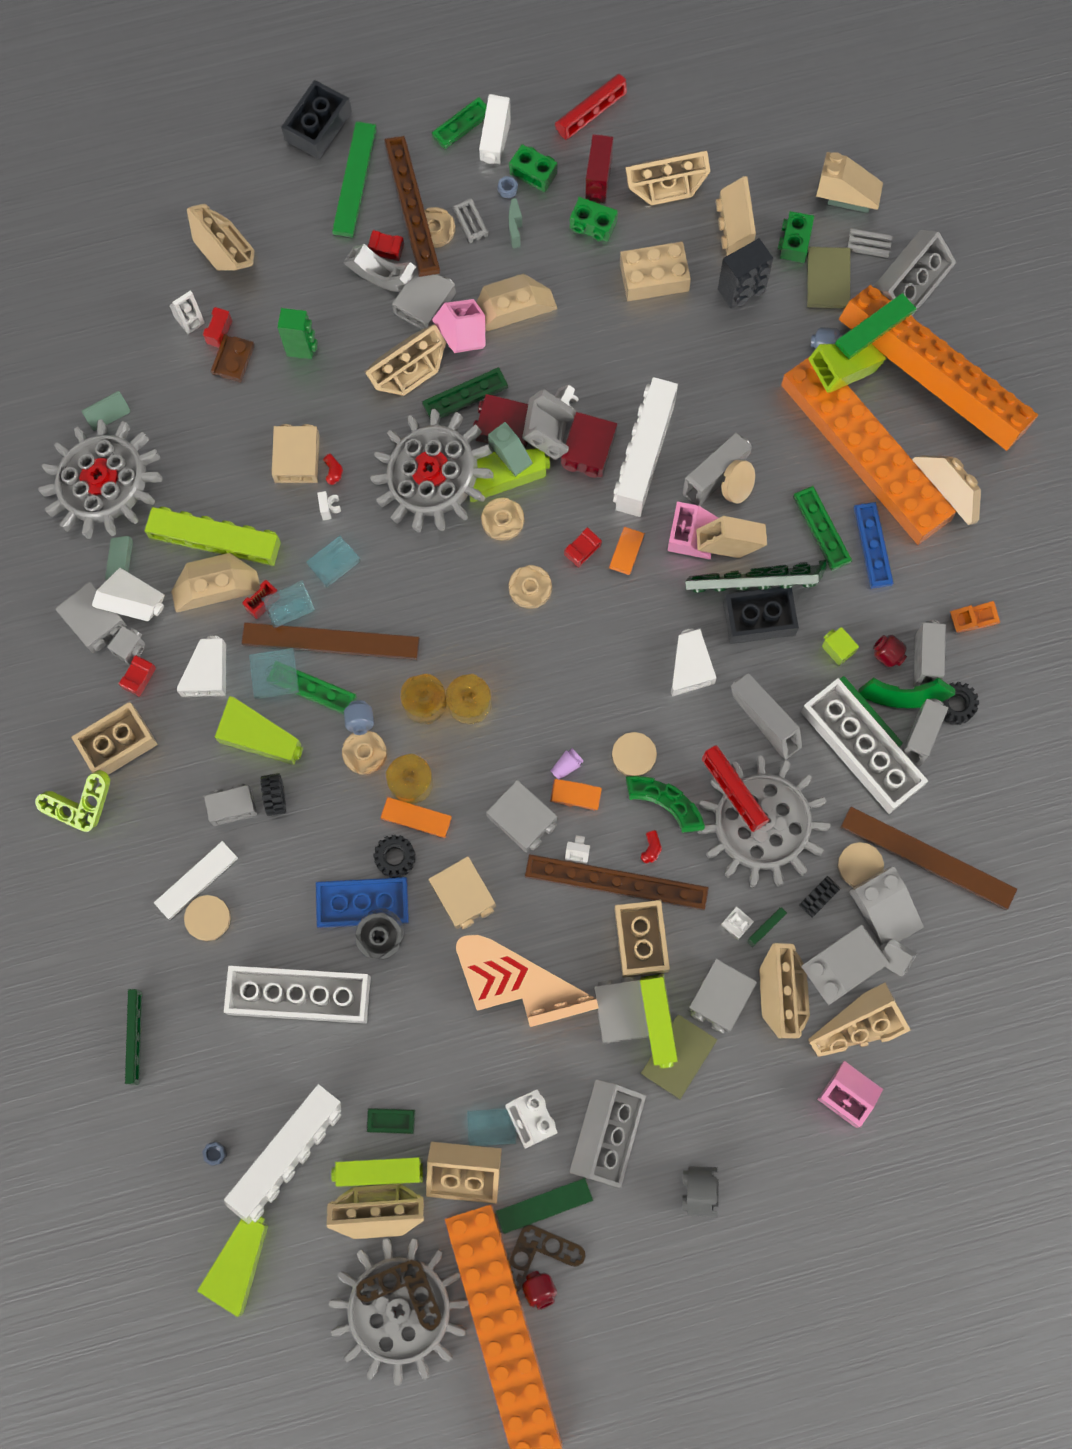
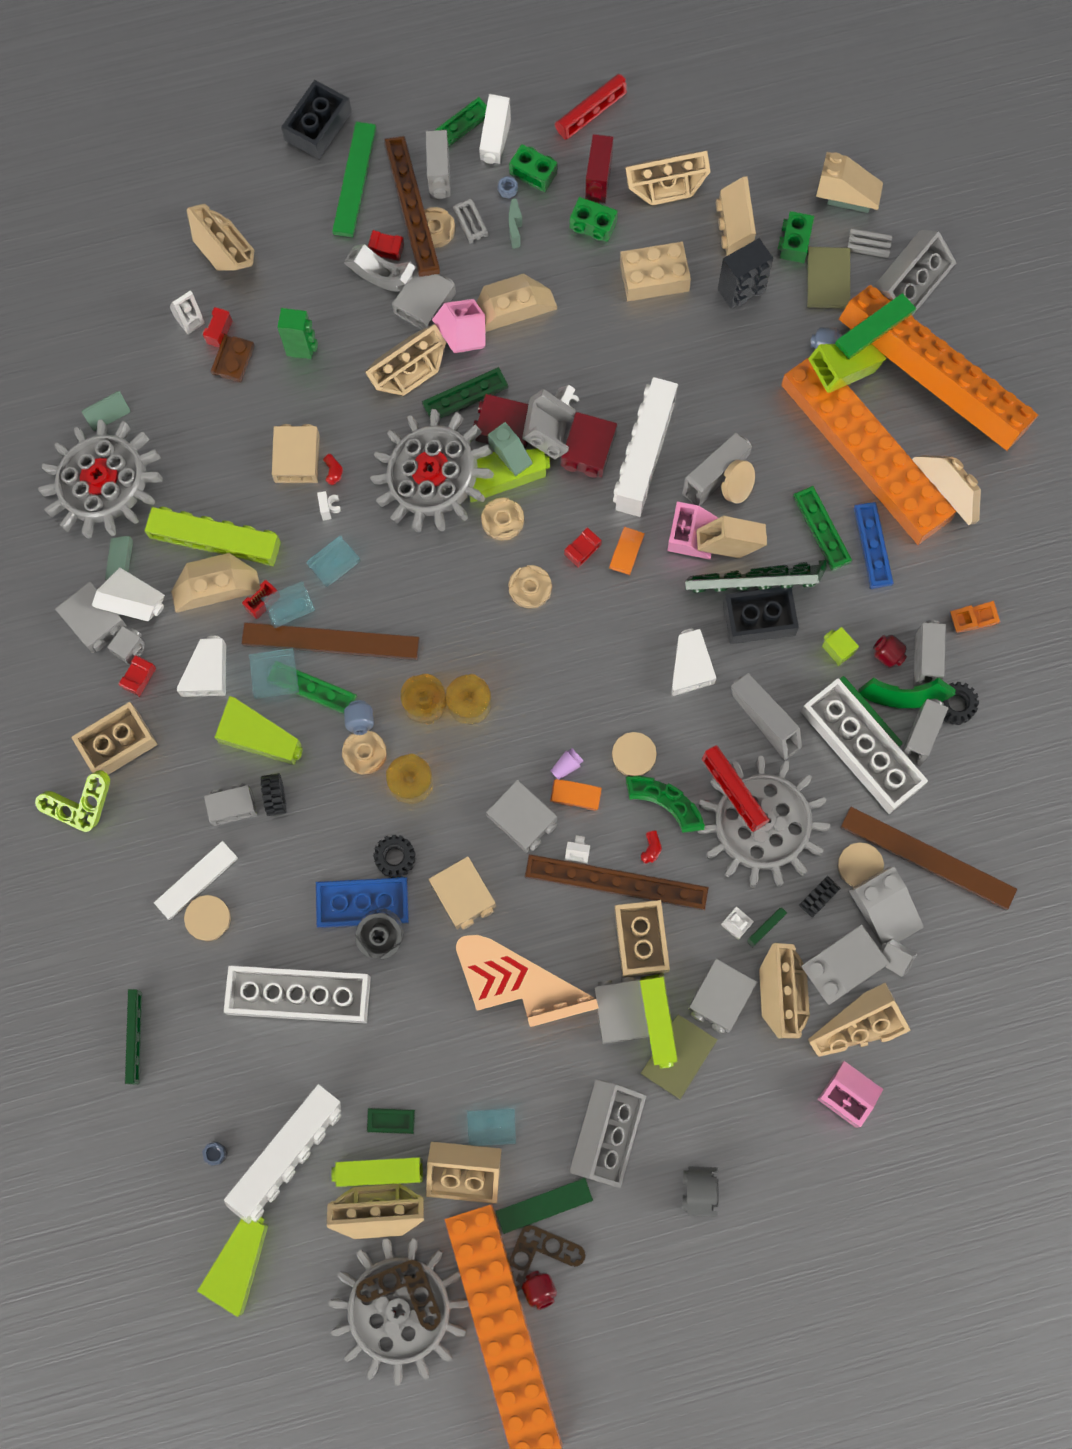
(416, 817): orange tile -> none
(438, 164): none -> light grey brick
(531, 1118): white brick -> none

